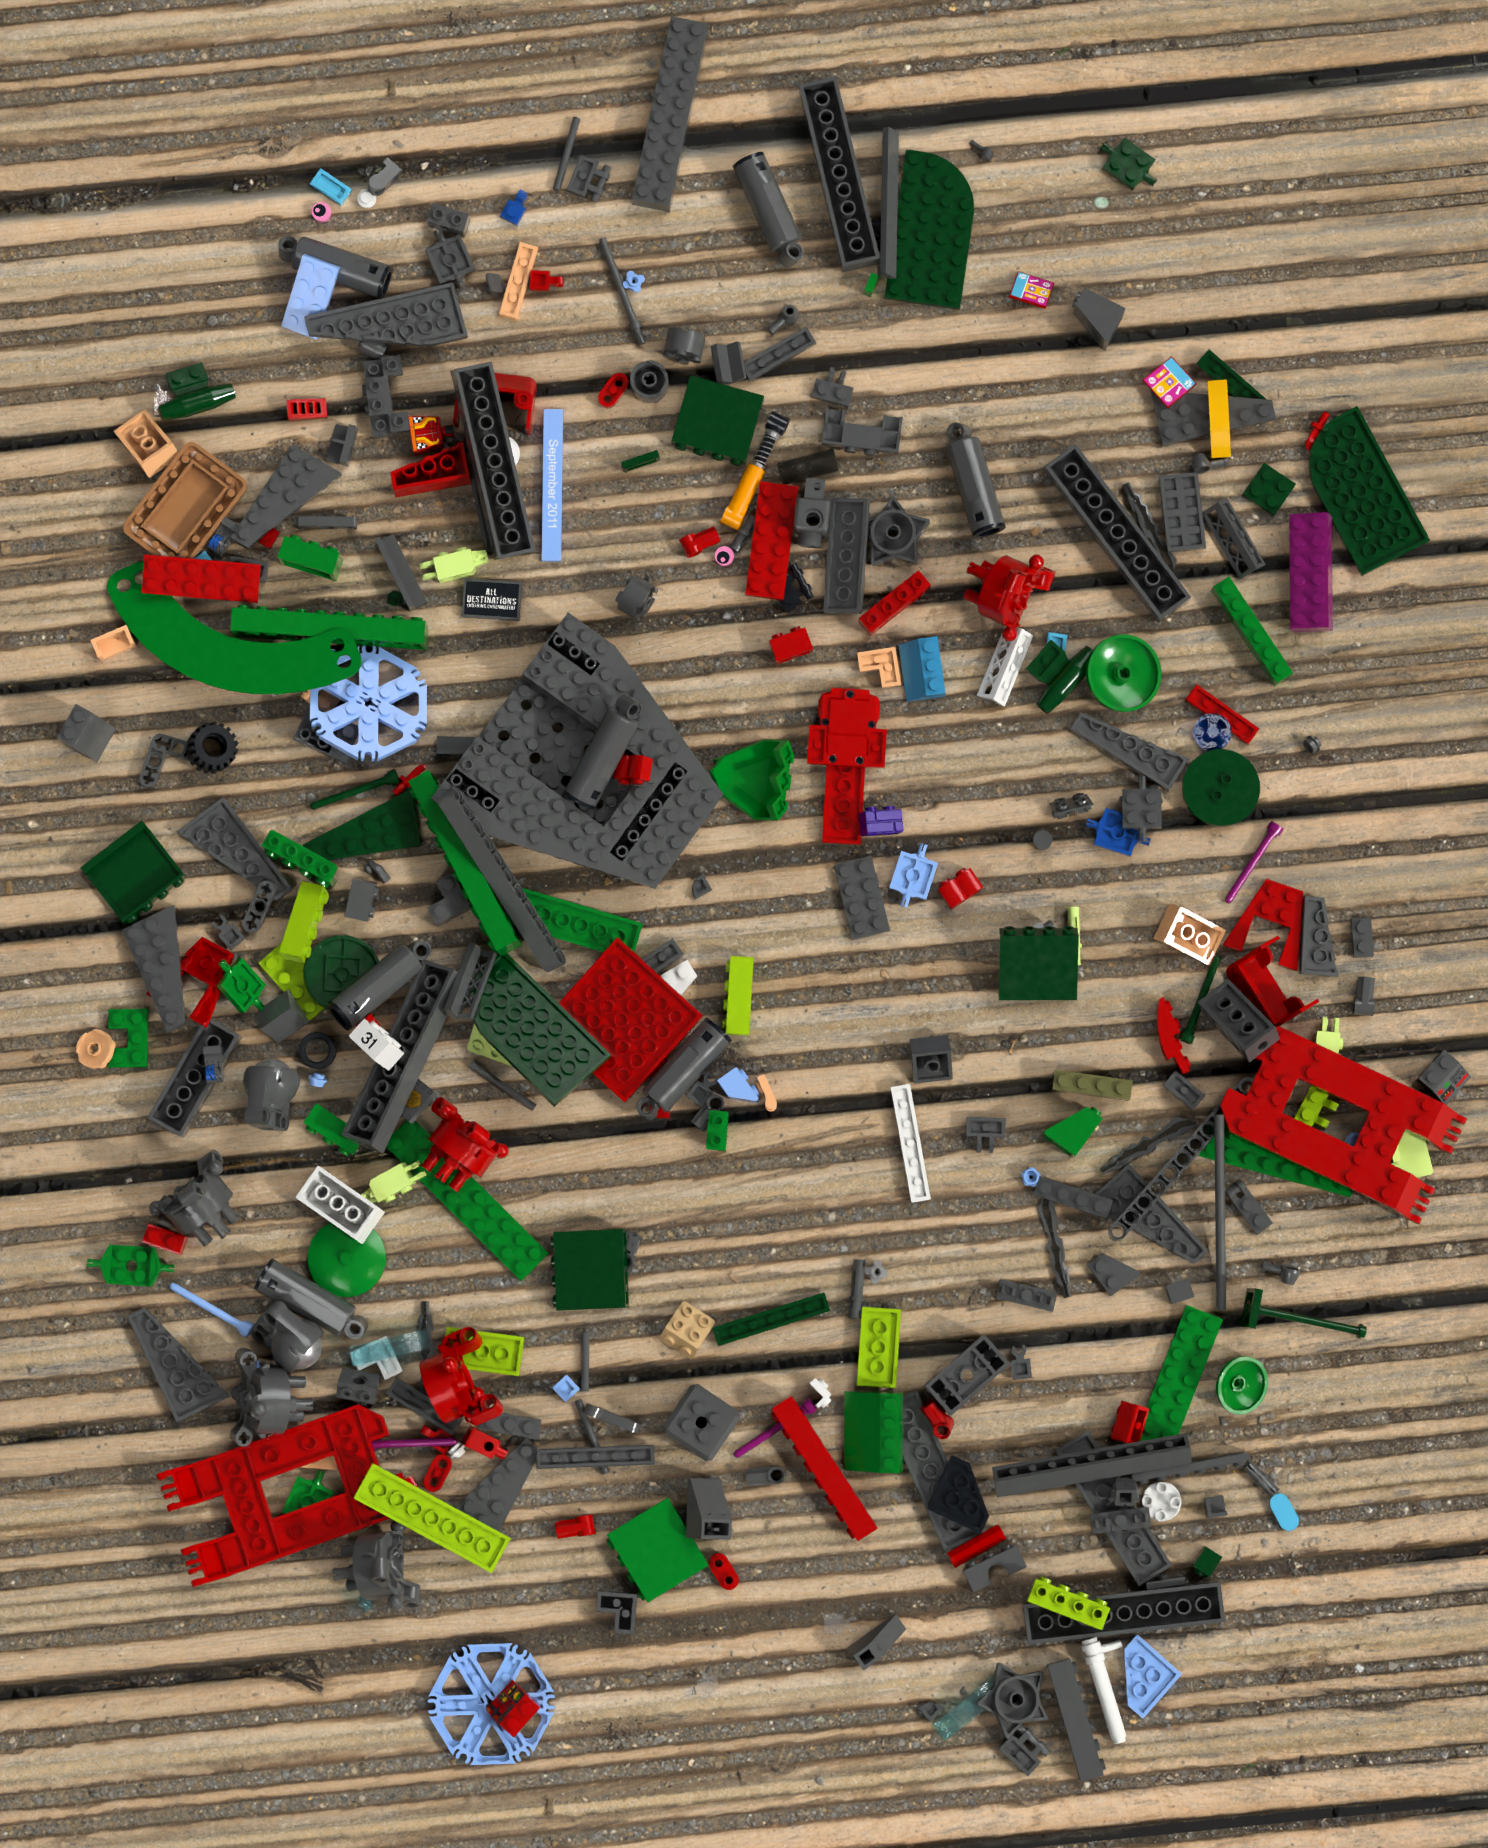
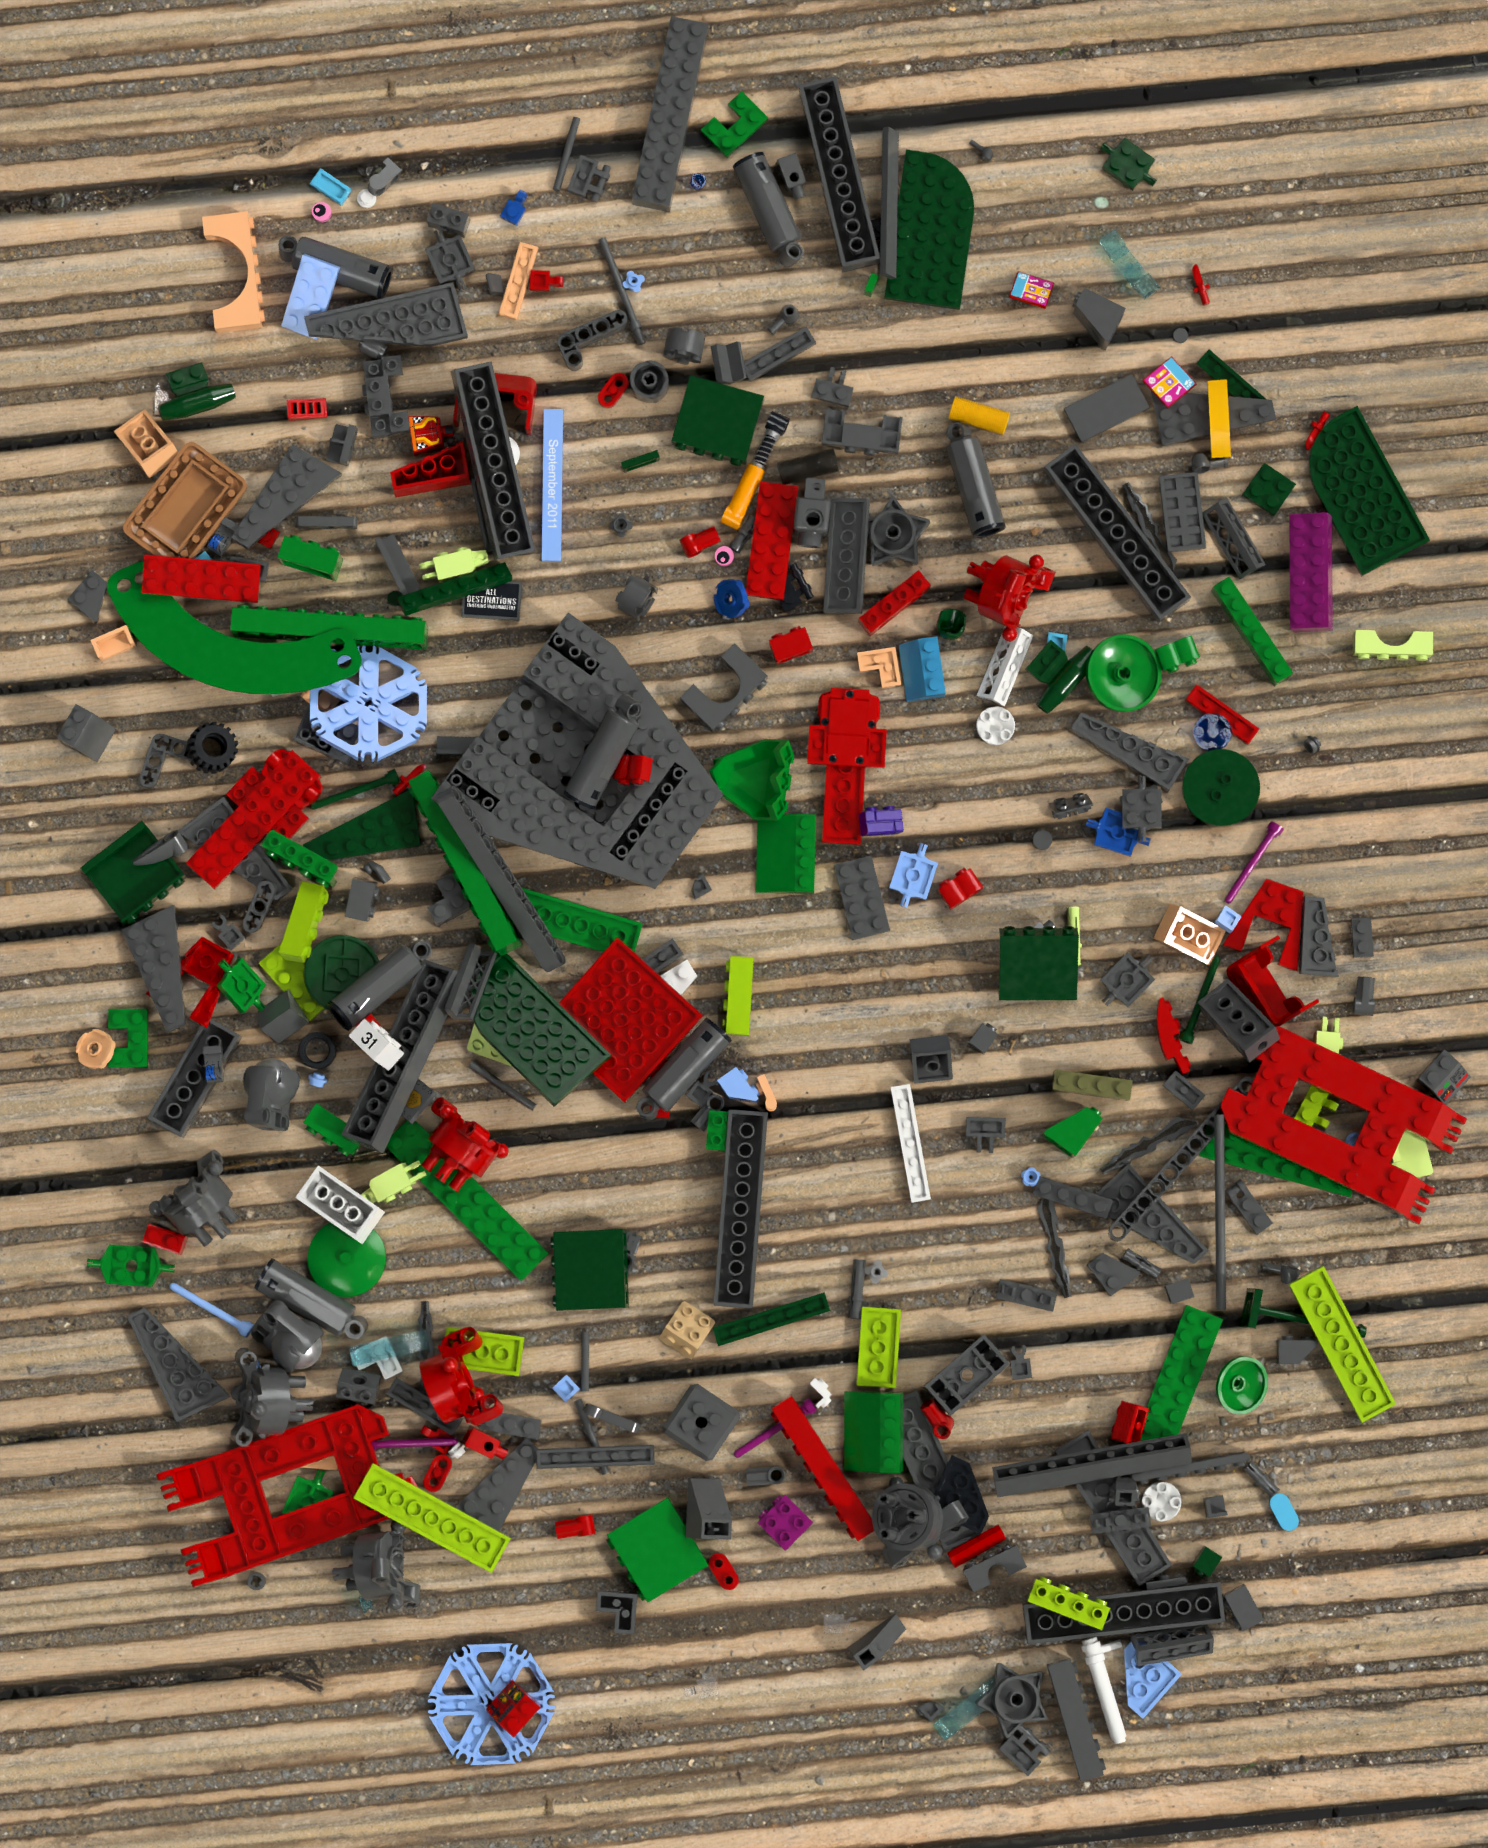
(89, 596): none -> dark grey wing
(168, 846): none -> dark grey piece
(244, 311): none -> light nougat arch
(250, 1579): none -> dark grey bush
(265, 804): none -> red piece
(455, 589): none -> dark green plate
(594, 336): none -> dark grey beam
(621, 530): none -> dark grey plate
(700, 179): none -> clear blue hinge
(714, 713): none -> dark grey arch
(730, 140): none -> green plate
(739, 598): none -> blue plate
(740, 1209): none -> dark grey brick
(784, 1521): none -> magenta brick
(786, 855): none -> green slope
(788, 167): none -> dark grey torso
(912, 1520): none -> dark grey piece
(951, 624): none -> dark green hair
(983, 417): none -> yellow piece
(983, 1038): none -> dark grey brick
(995, 725): none -> white dish
(1106, 408): none -> dark grey tile
(1127, 979): none -> dark grey plate
(1128, 265): none -> clear light blue slope
(1141, 1263): none -> dark grey pin
(1174, 1647): none -> dark grey fence
(1177, 654): none -> green brick
(1180, 335): none -> dark grey piece
(1201, 288): none -> red piece
(1227, 919): none -> light blue plate
(1242, 1607): none -> dark grey brick
(1294, 1351): none -> dark grey slope
(1342, 1344): none -> lime plate
(1368, 644): none -> yellowish green arch

